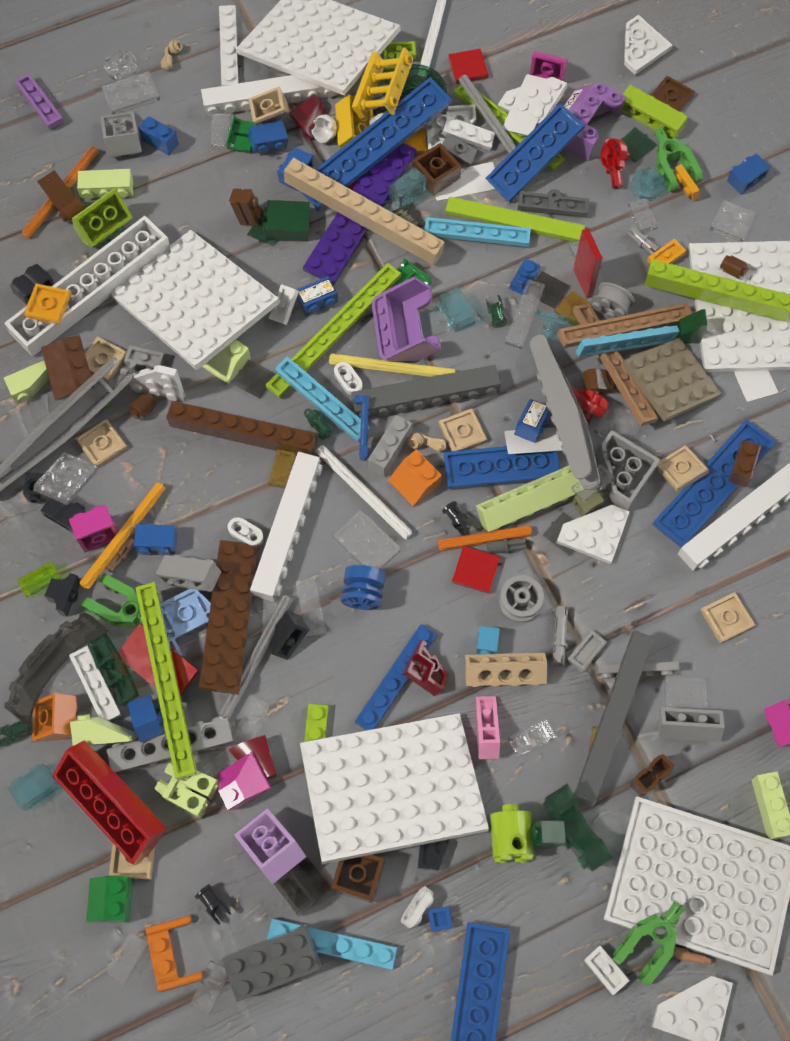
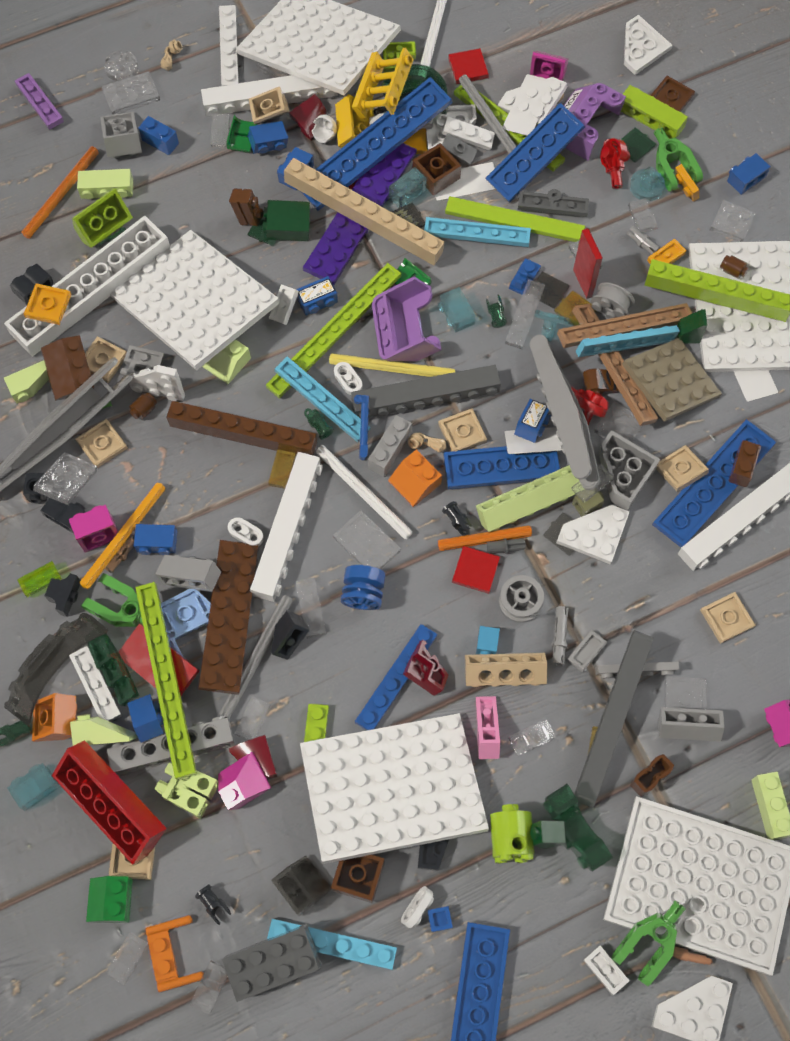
(61, 196): reddish brown door -> none
(253, 378): clear smoke piece -> none
(270, 846): lavender brick -> none

